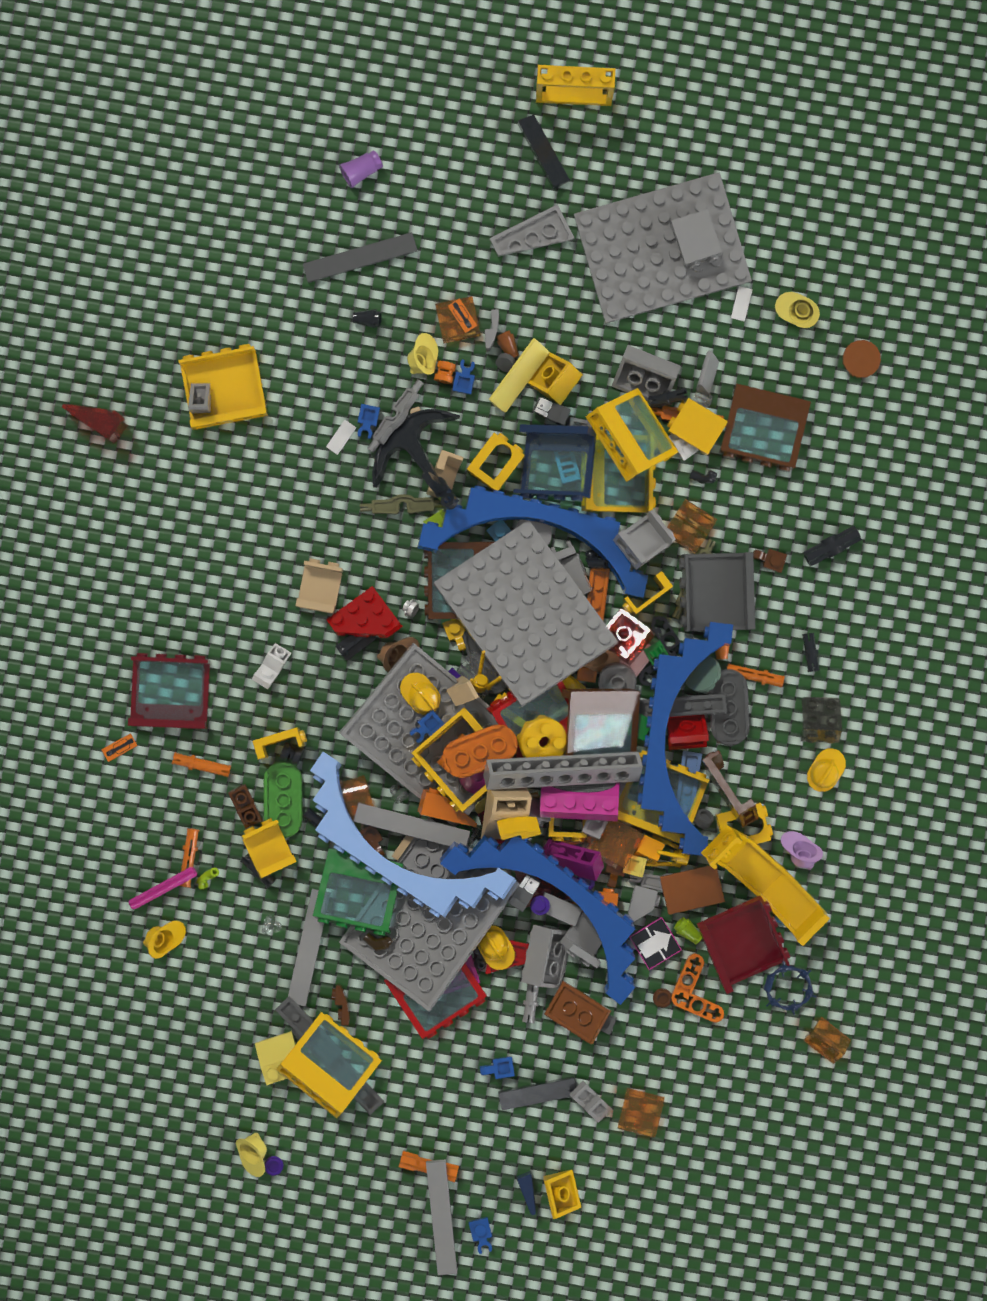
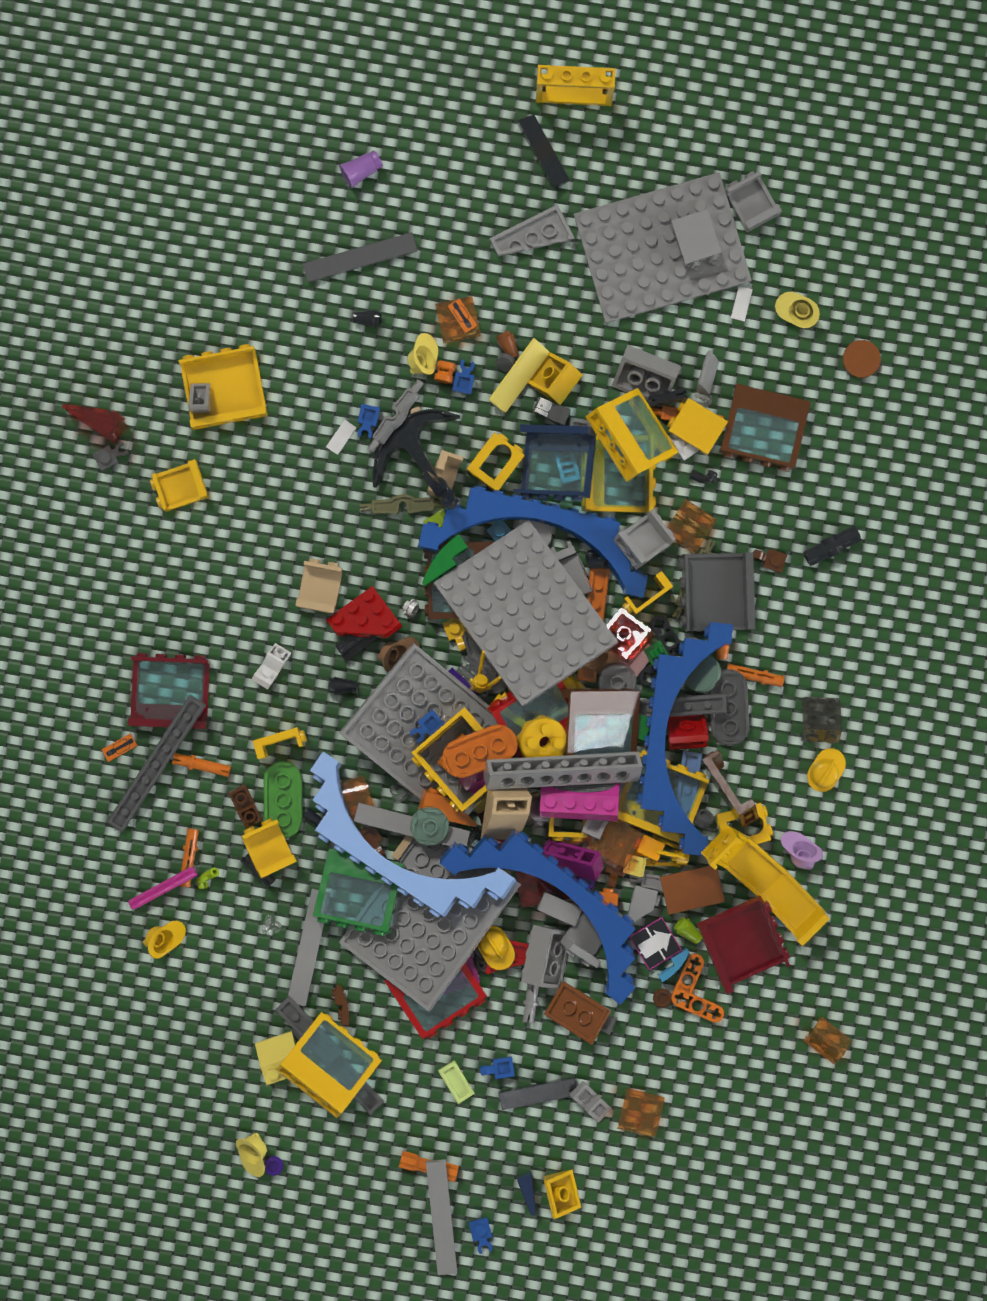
(107, 457): none -> dark grey plate
(156, 763): none -> dark grey tile
(179, 486): none -> yellow panel
(291, 754): black wheel -> none
(341, 686): none -> black cone
(378, 944): dark brown arm -> none
(420, 693): yellow piece -> none
(429, 826): none -> sand green tile
(444, 560): none -> green slope
(456, 1081): none -> yellowish green tile
(462, 691): tan slope -> none
(490, 334): light grey slope -> none
(516, 826): yellow slope -> none
(524, 892): dark grey leg -> none
(540, 905): dark purple plate -> none
(677, 959): none -> dark azure slope
(752, 201): none -> light grey panel
(769, 982): dark blue piece -> none
(810, 652): black pin -> none

